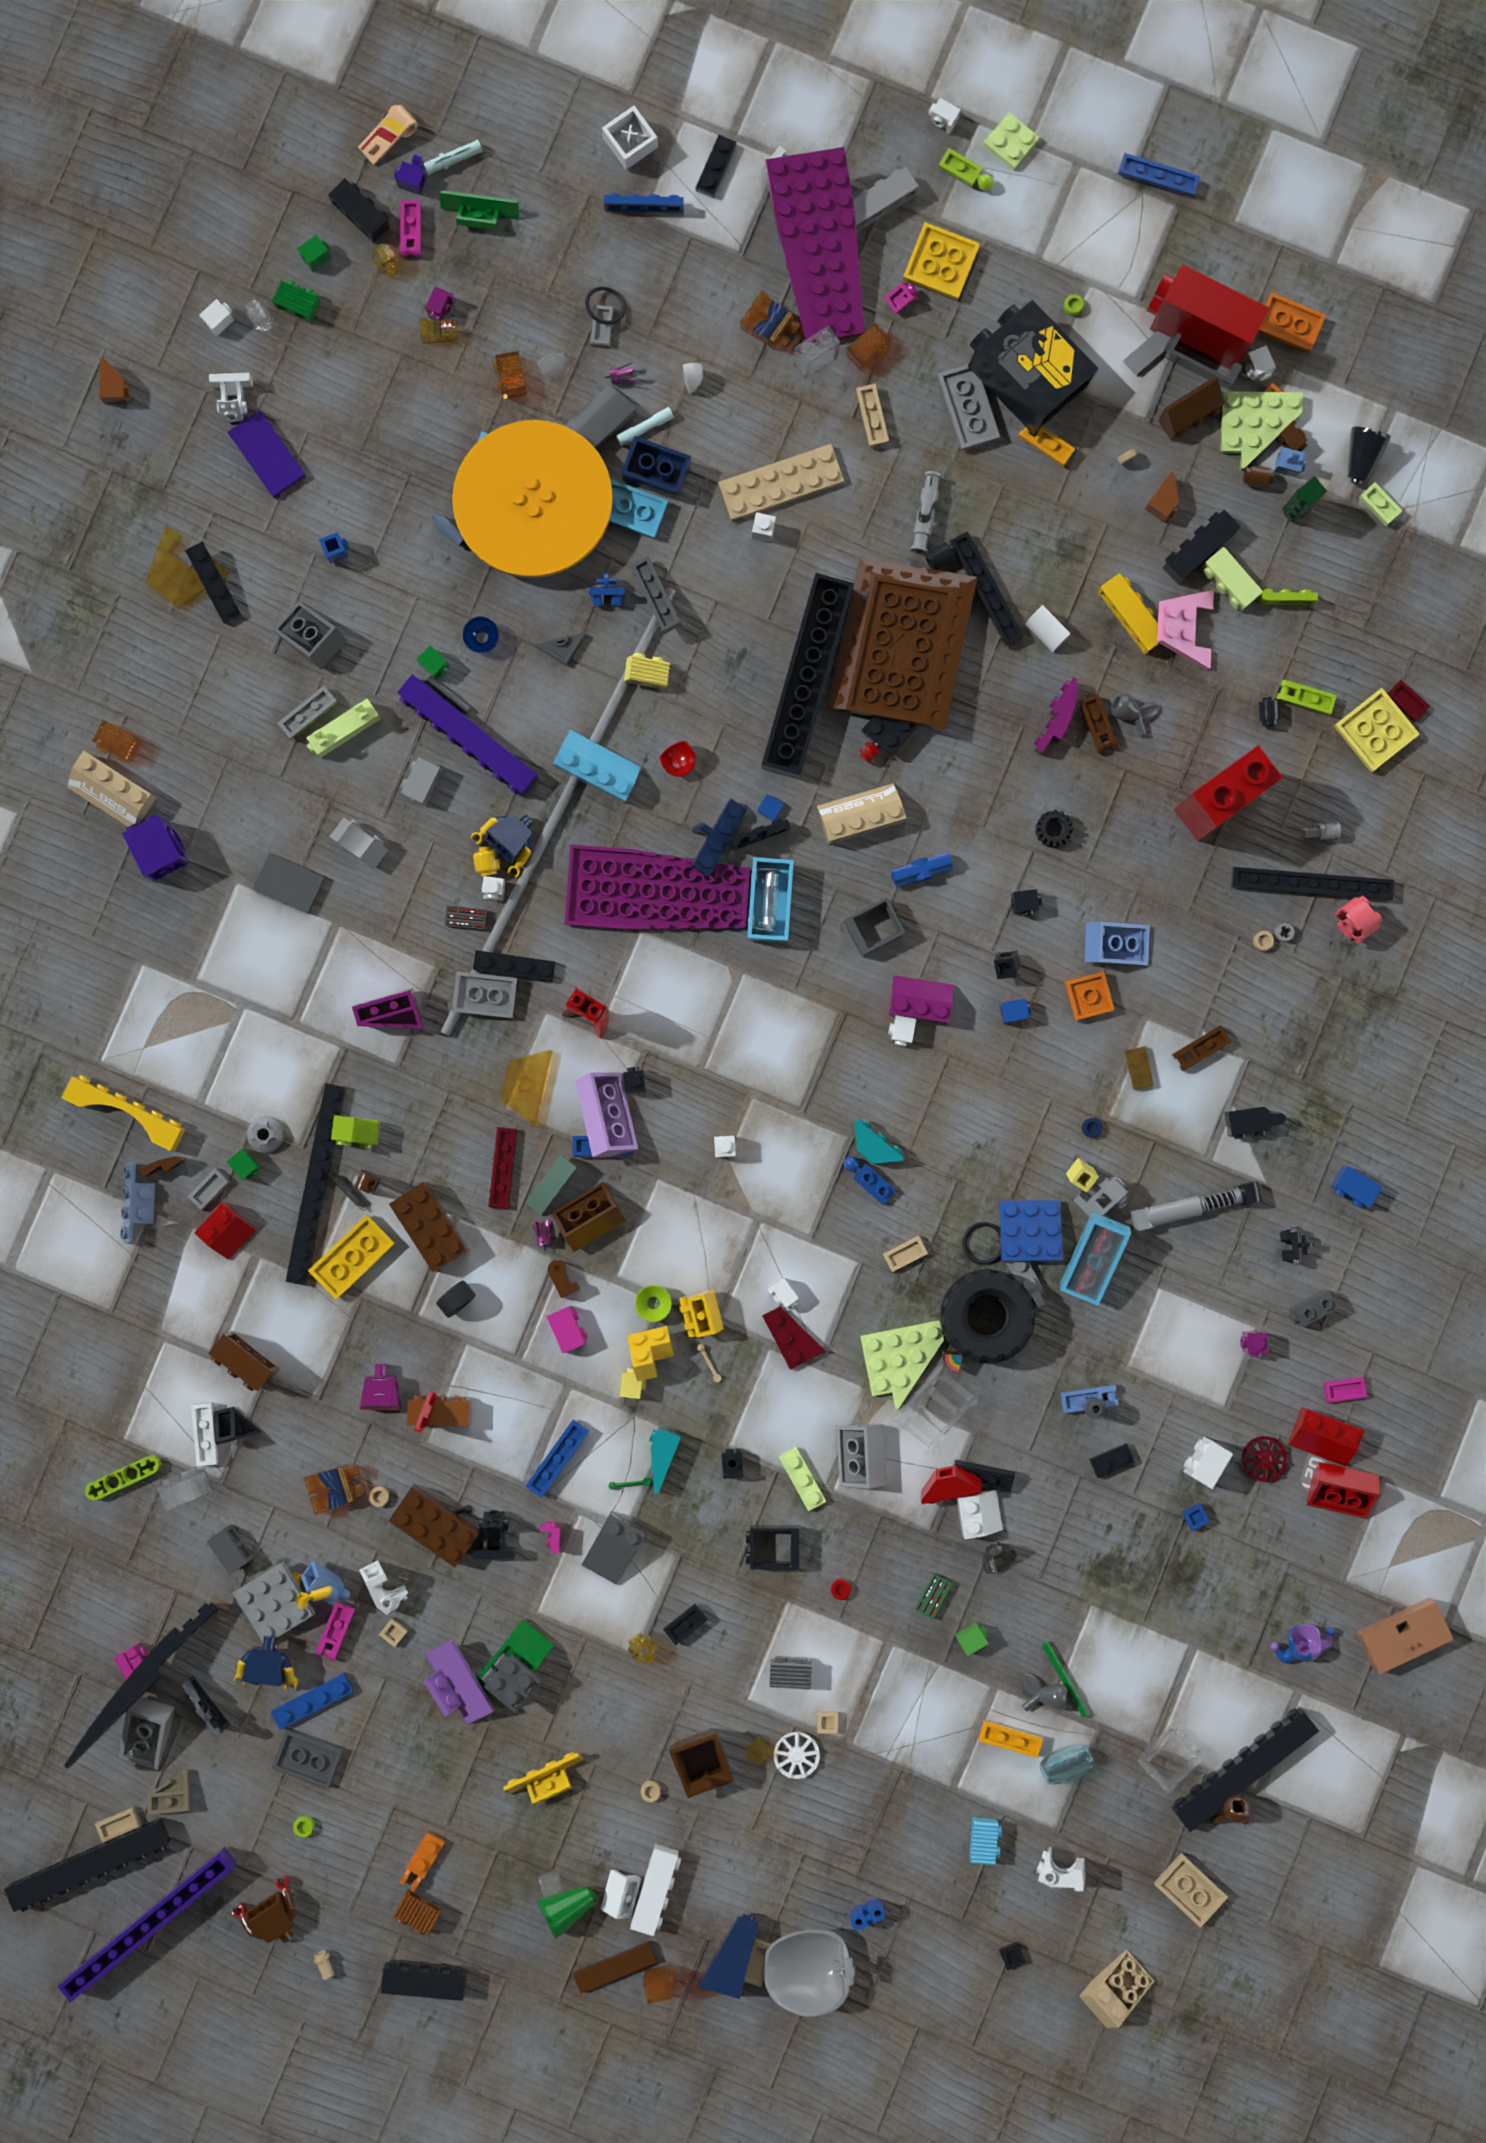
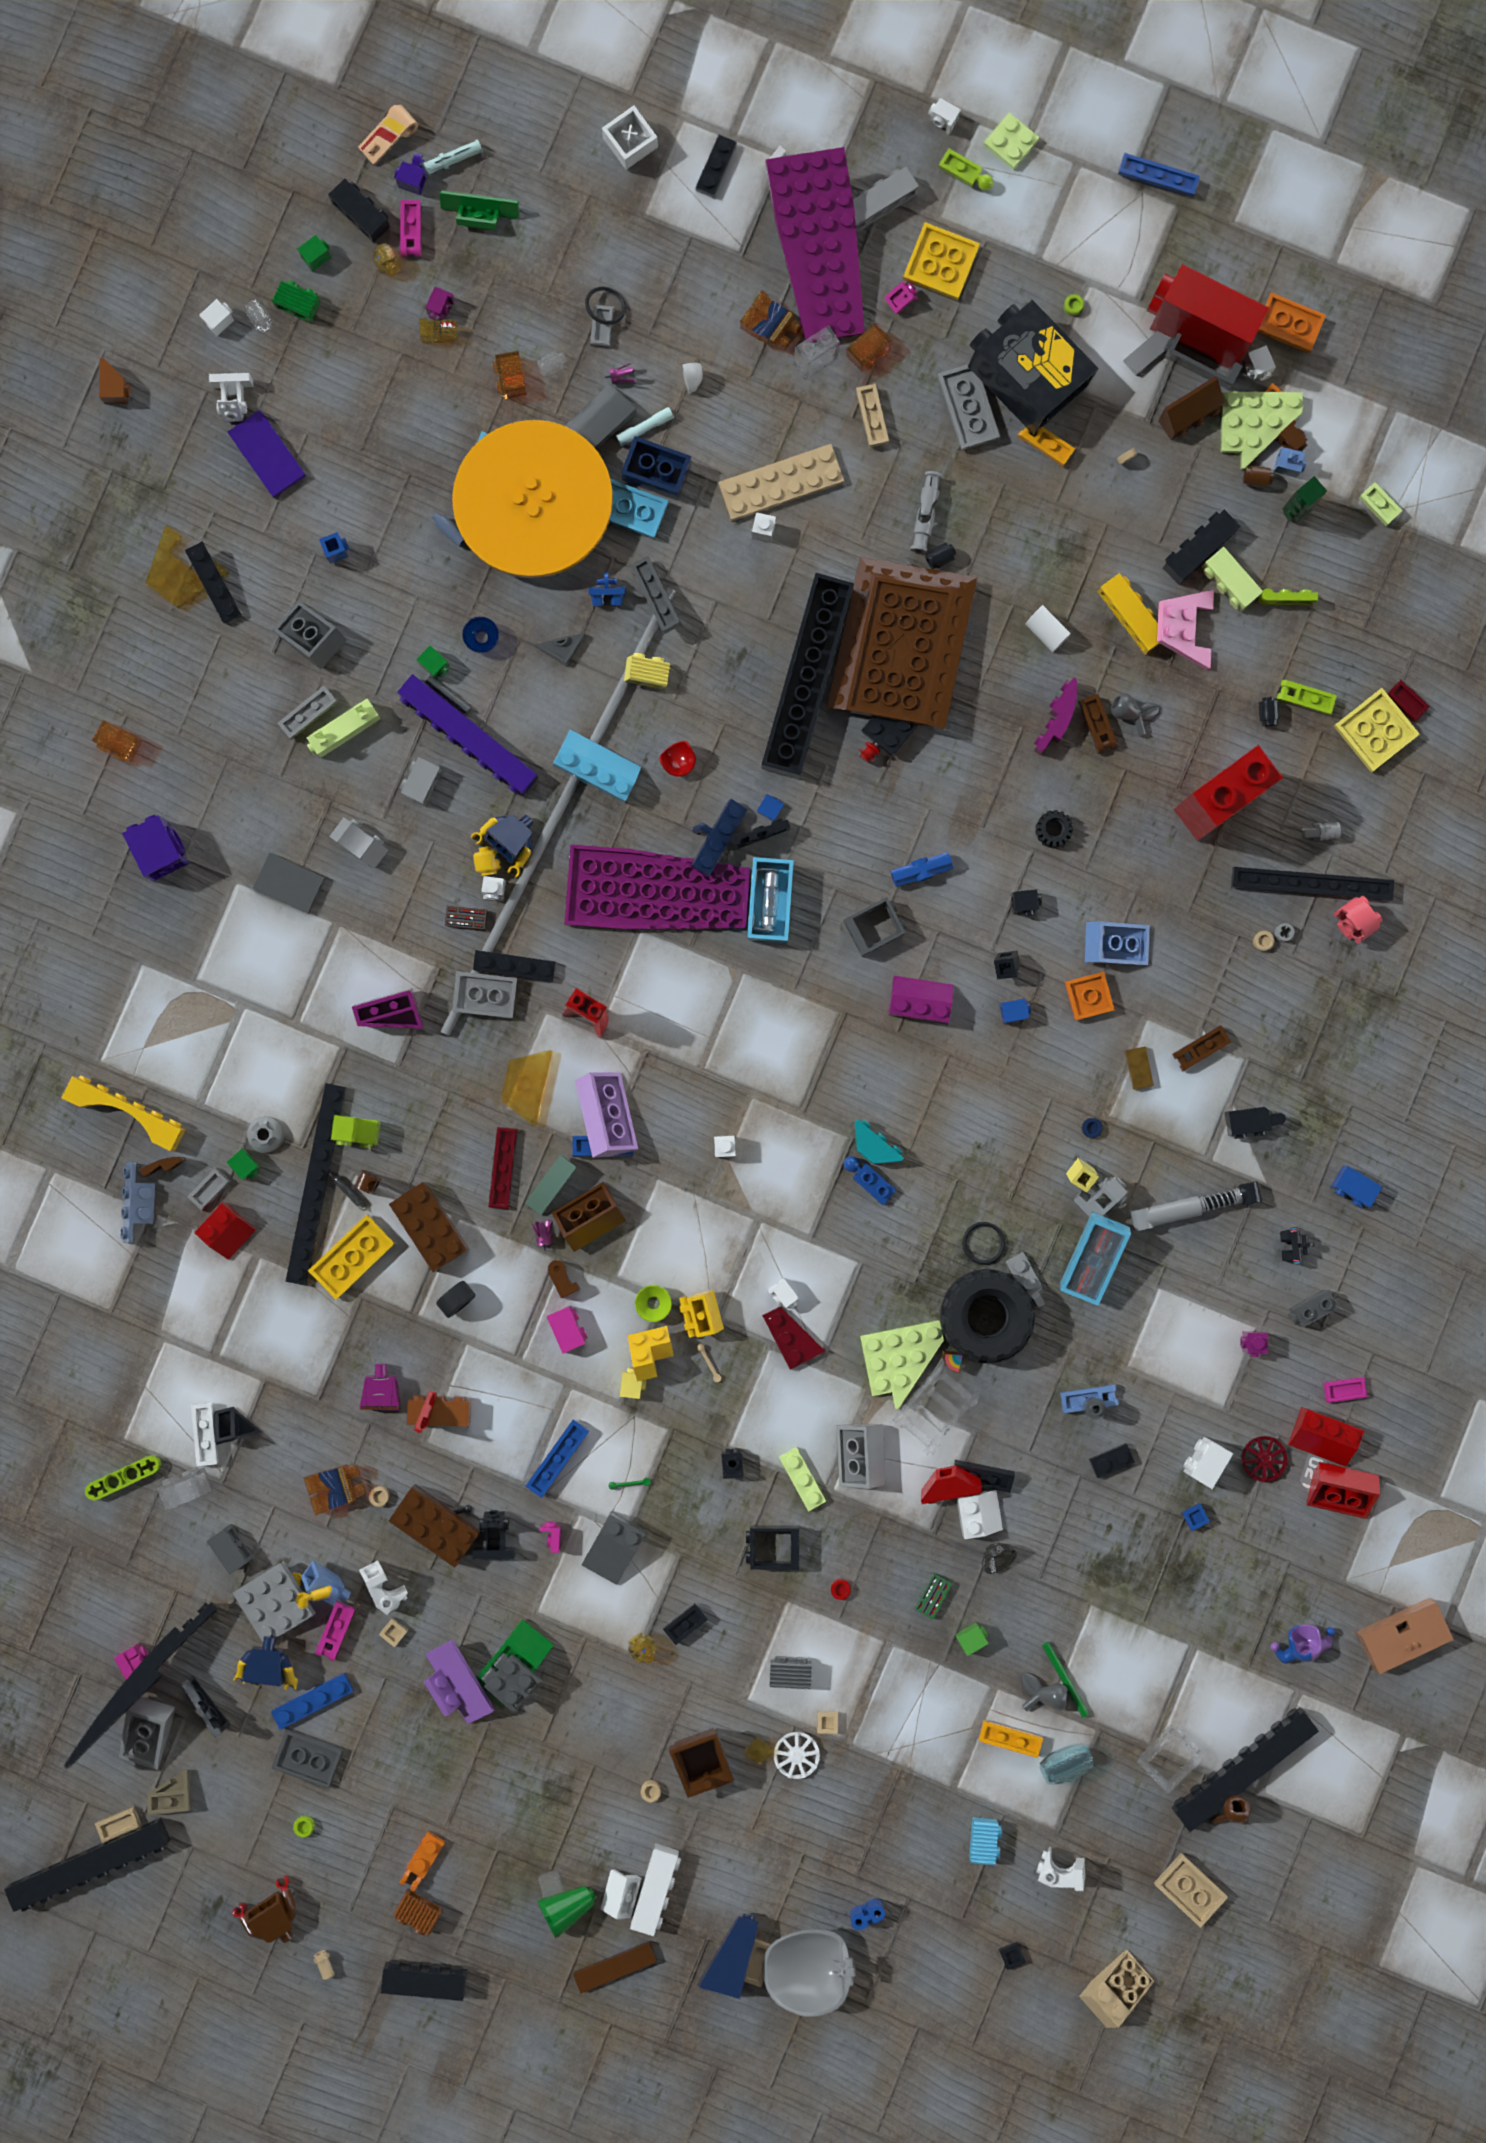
(109, 790): tan slope -> none
(147, 1924): dark purple brick -> none
(243, 1361): reddish brown brick -> none
(546, 1782): yellow bracket -> none
(634, 1080): black brick -> none
(637, 203): blue plate -> none
(659, 1983): clear orange brick -> none
(662, 1451): teal slope -> none
(861, 813): tan slope -> none
(902, 1030): white brick -> none
(905, 1253): tan tile -> none
(987, 589): black plate -> none
(1030, 1231): blue plate -> none
(1164, 500): dark orange slope -> none
(1365, 453): black cone -> none

